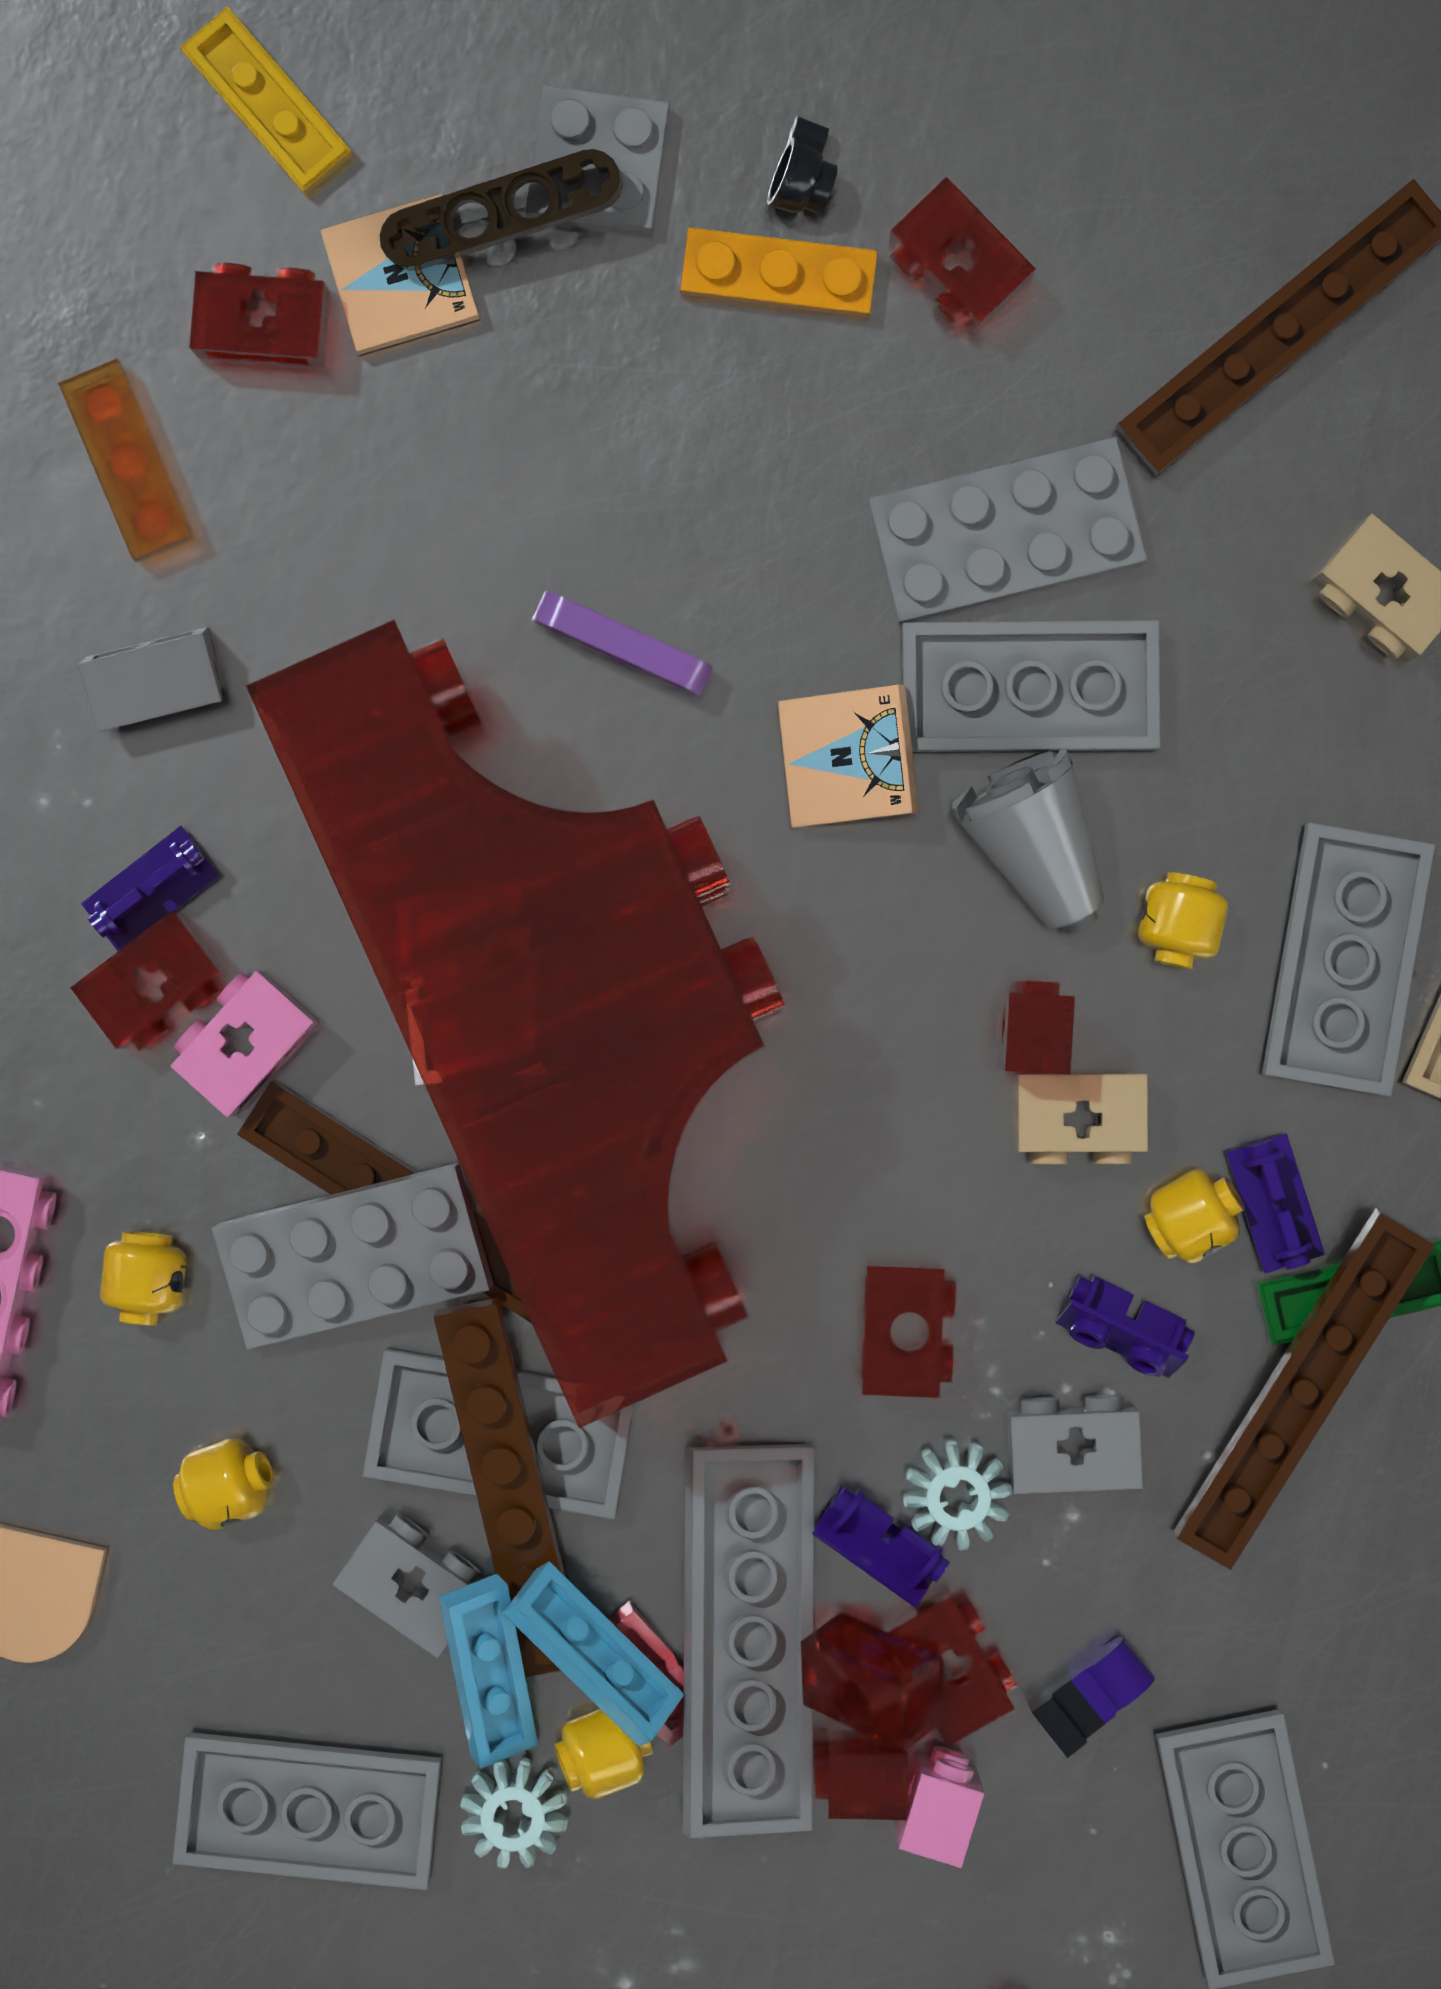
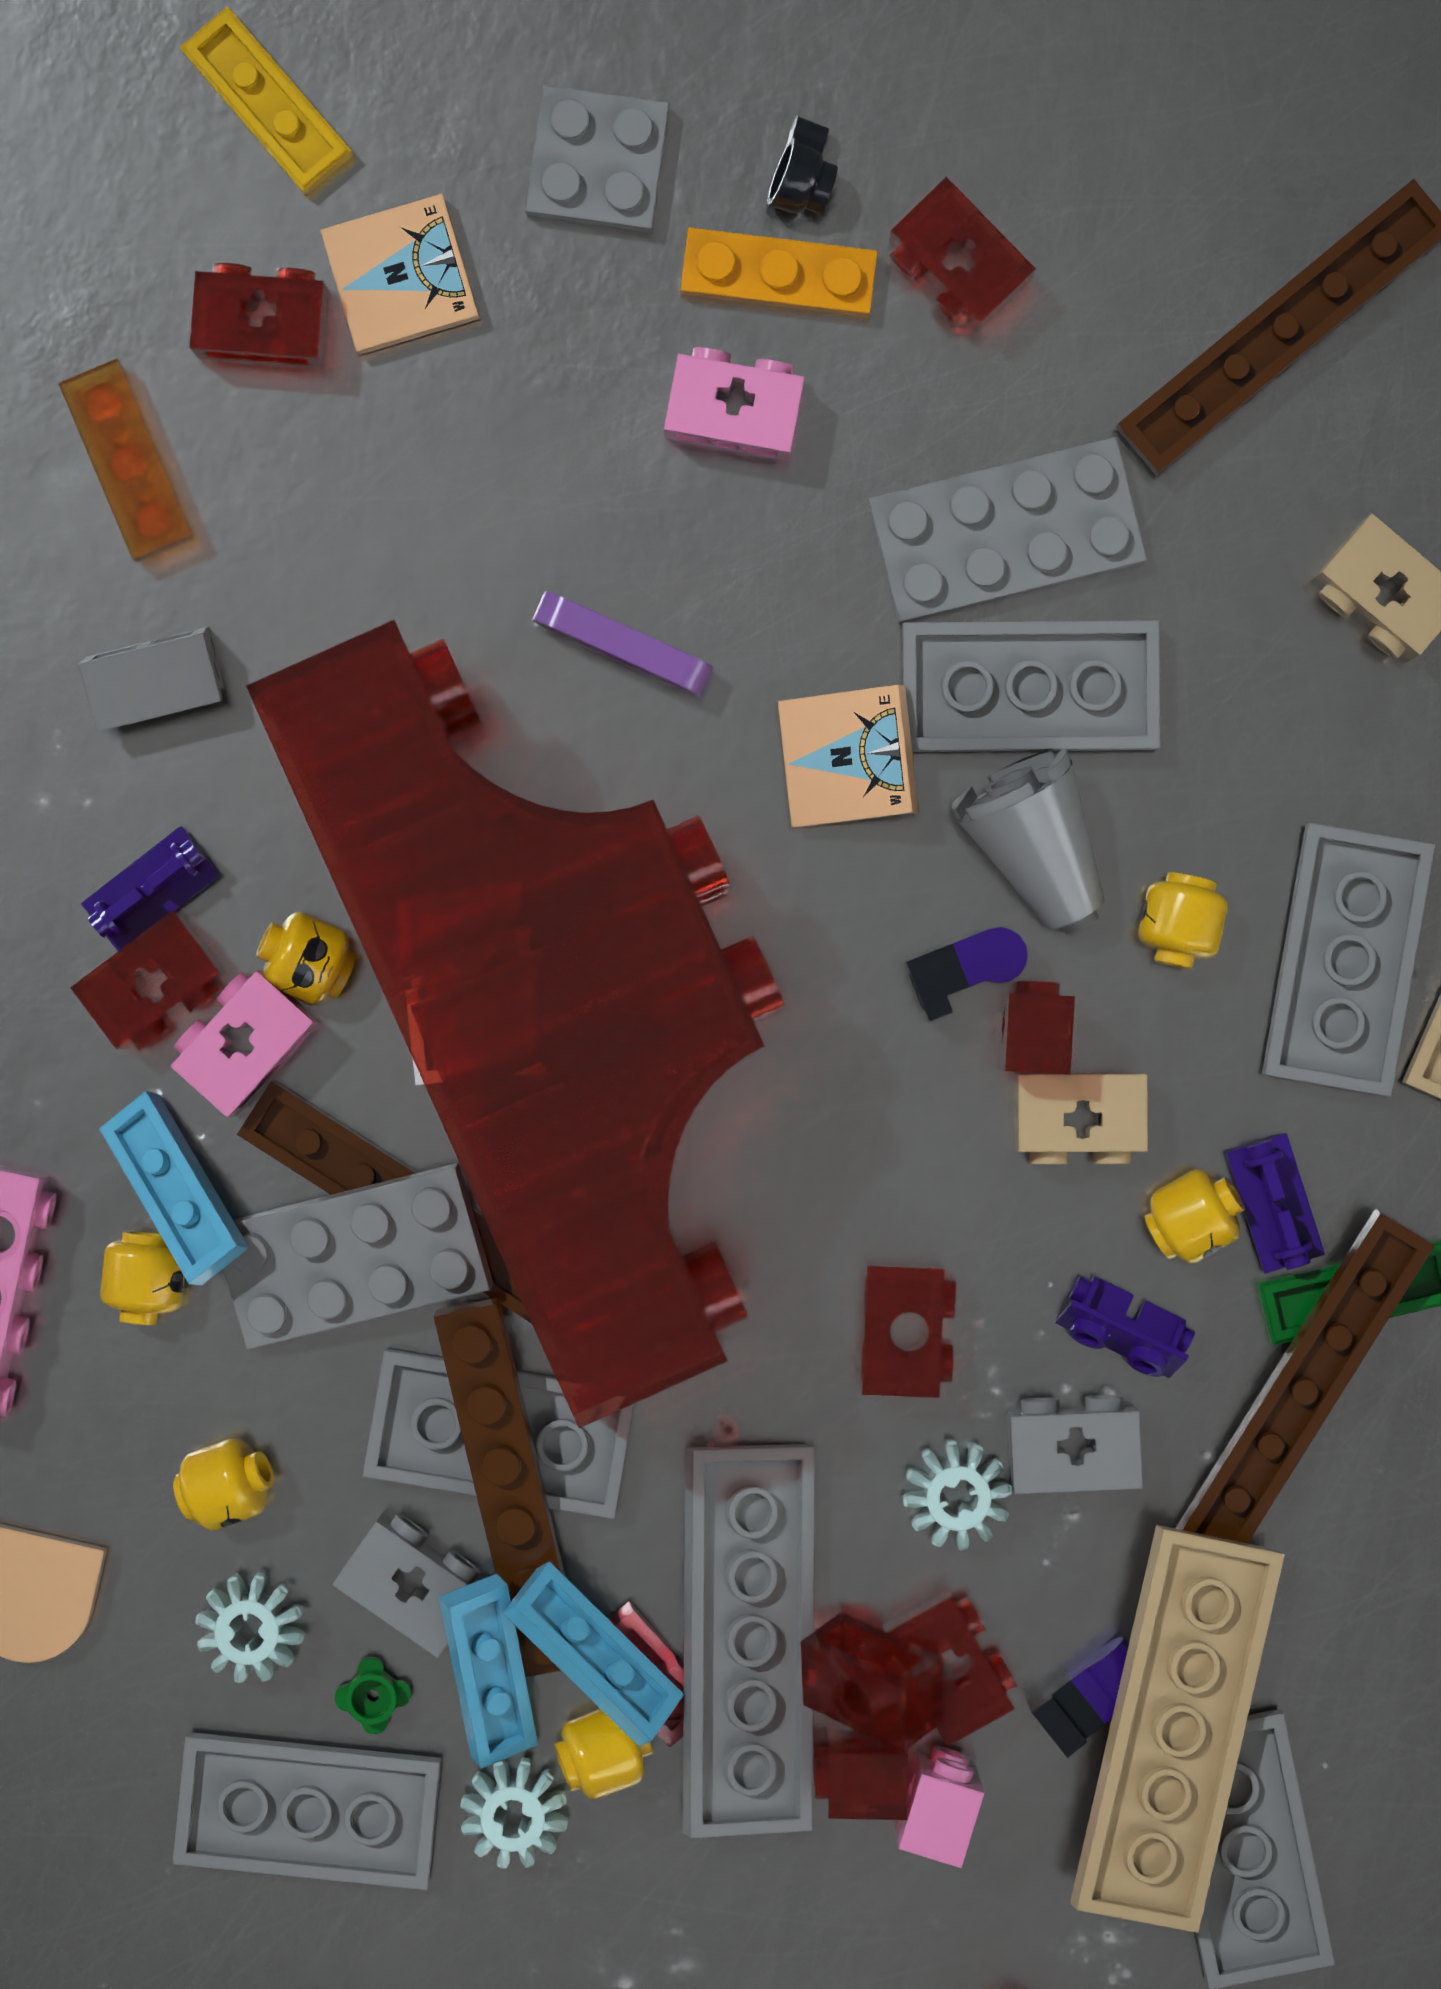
(173, 1188): none -> medium azure plate
(226, 1625): none -> light aqua gear
(306, 958): none -> yellow head
(354, 1698): none -> green plate
(498, 200): dark brown beam -> none
(702, 419): none -> bright pink brick
(880, 1548): dark purple hinge -> none
(988, 956): none -> leg
(1177, 1729): none -> tan plate

